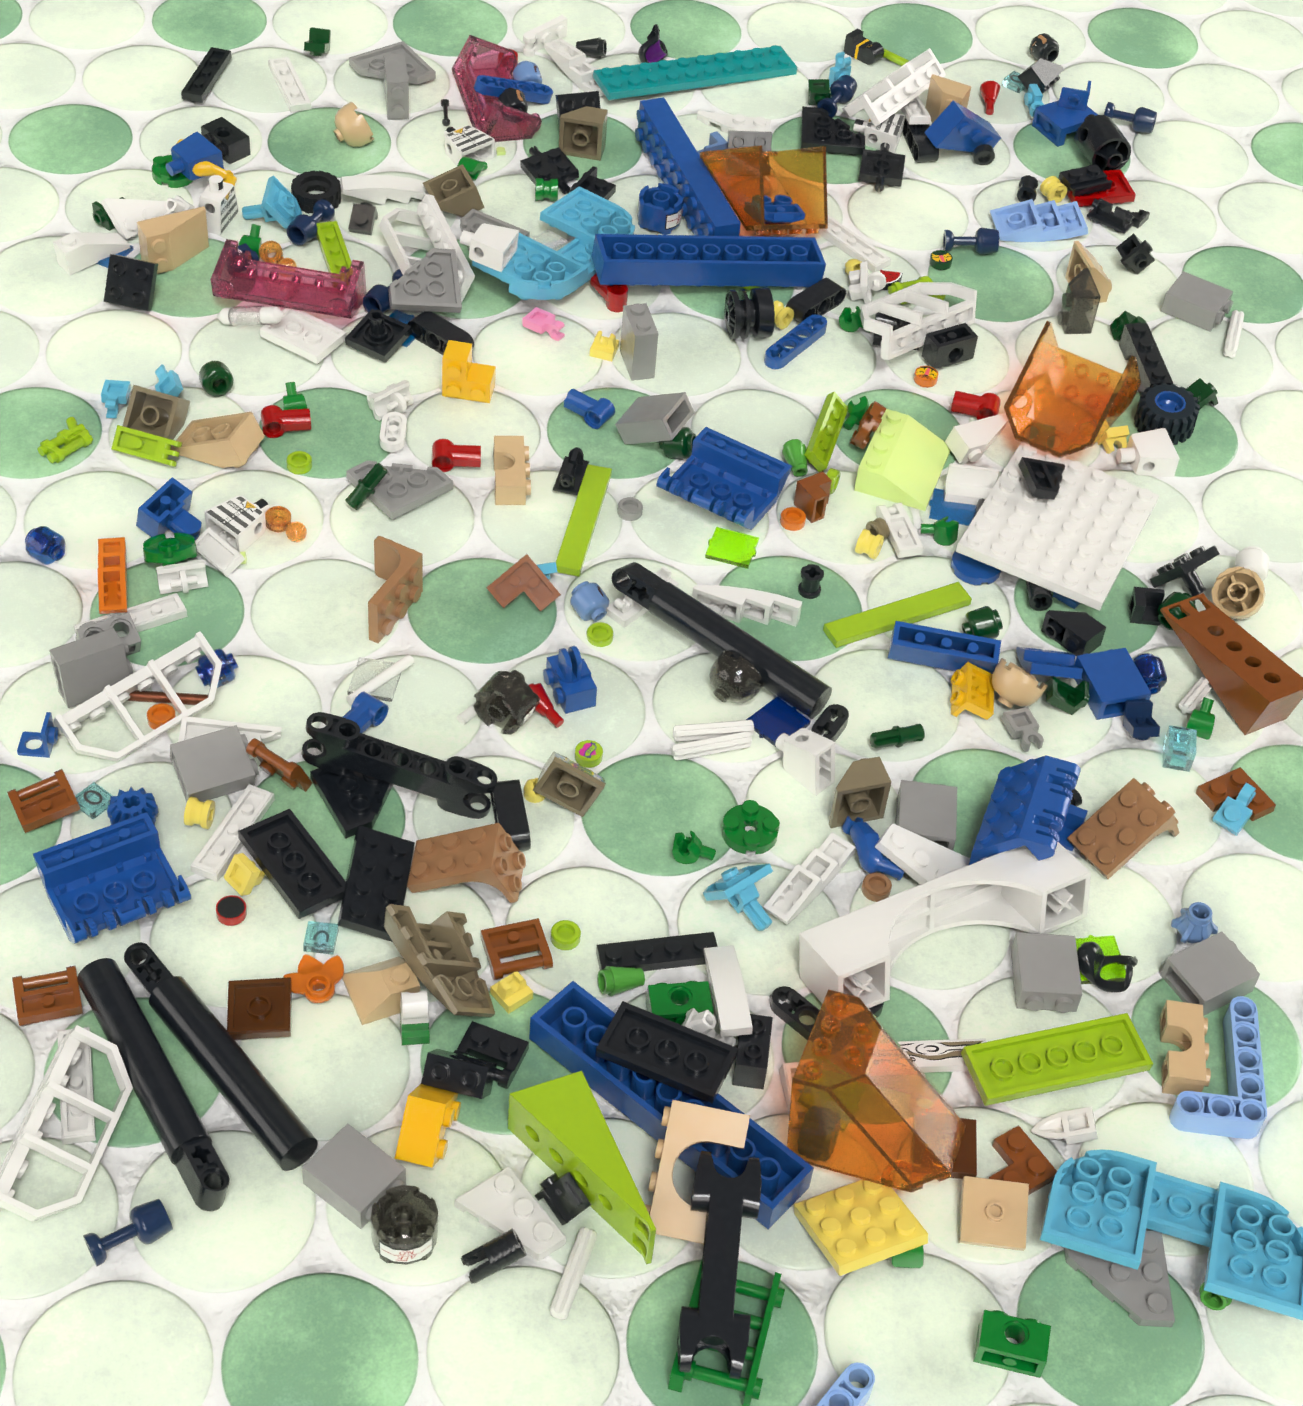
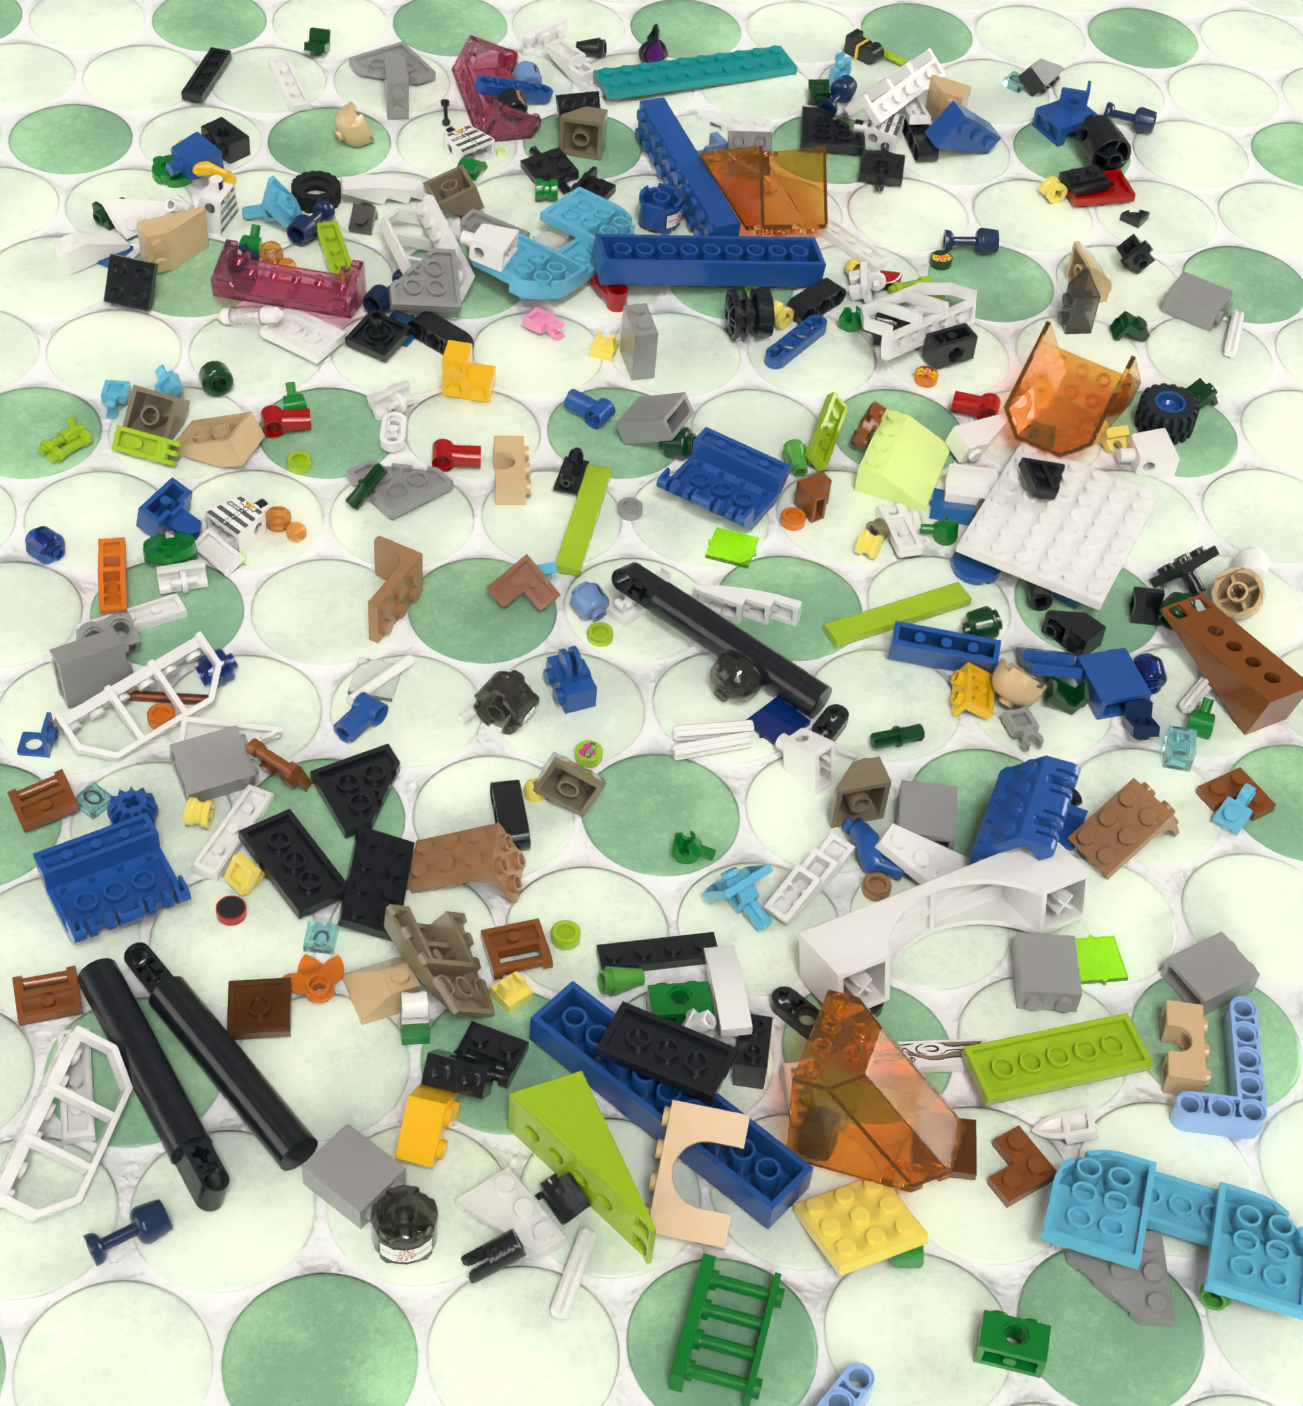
(449, 781): black piece -> none
(545, 706): red cone -> none
(714, 1321): black piece -> none
(753, 815): green plate -> none
(781, 210): blue slope -> none
(811, 578): black bush -> none
(834, 475): lime tile -> none
(856, 412): green piece -> none
(983, 154): black tile -> none
(989, 92): red cone -> none
(993, 1213): tan plate -> none
(1027, 188): black bush -> none
(1033, 98): medium azure plate -> none
(1039, 222): light blue slope -> none
(1044, 47): black head -> none
(1092, 960): black piece -> none
(1119, 220): black hinge -> none
(1139, 342): black arch -> none
(1195, 923): medium blue rock -> none

